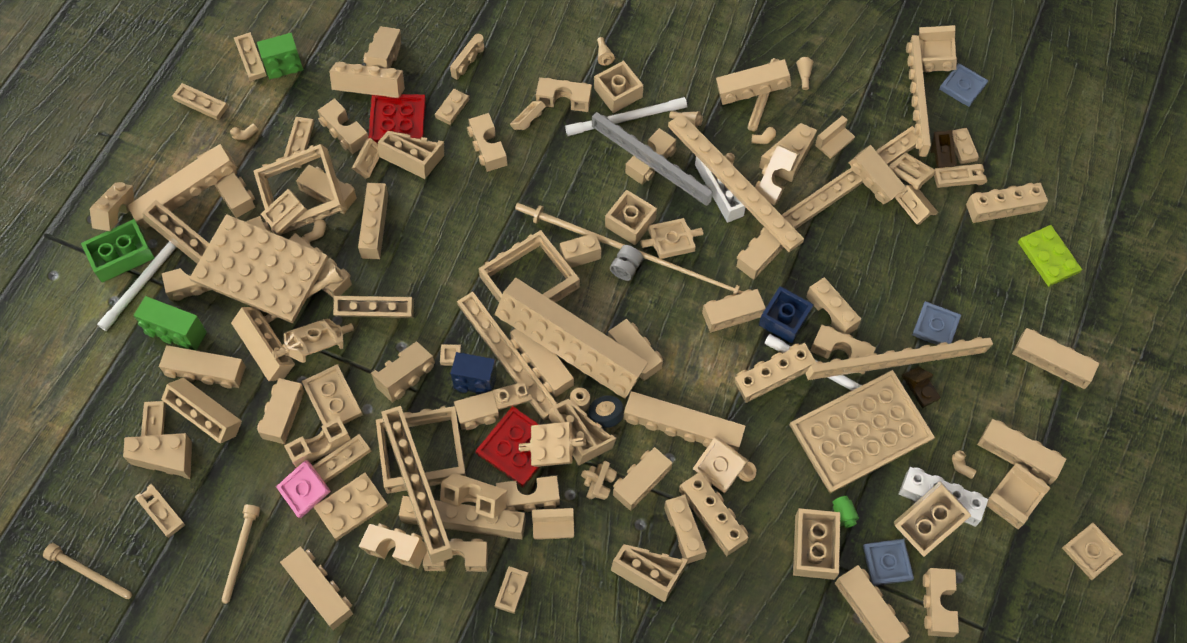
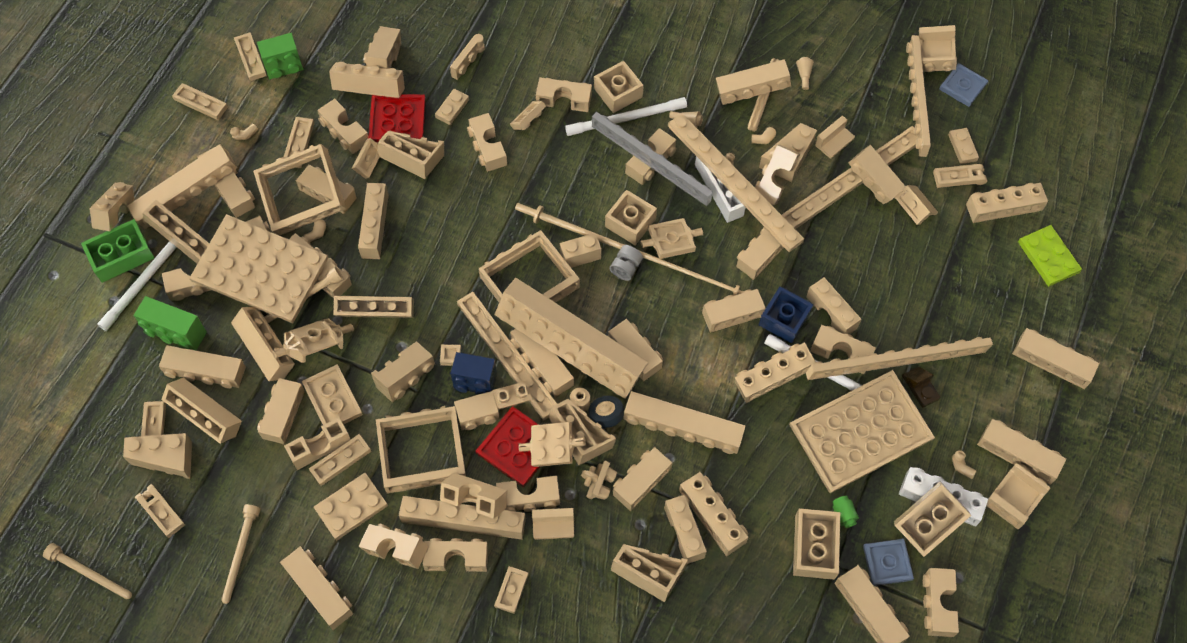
(283, 211): tan plate -> none
(303, 489): bright pink tile -> none
(417, 485): tan brick -> none
(605, 56): tan cone -> none
(720, 464): tan tile -> none
(748, 472): tan plate -> none
(913, 167): tan plate -> none
(936, 324): sand blue tile -> none
(944, 149): dark brown slope -> none
(1092, 551): tan tile -> none

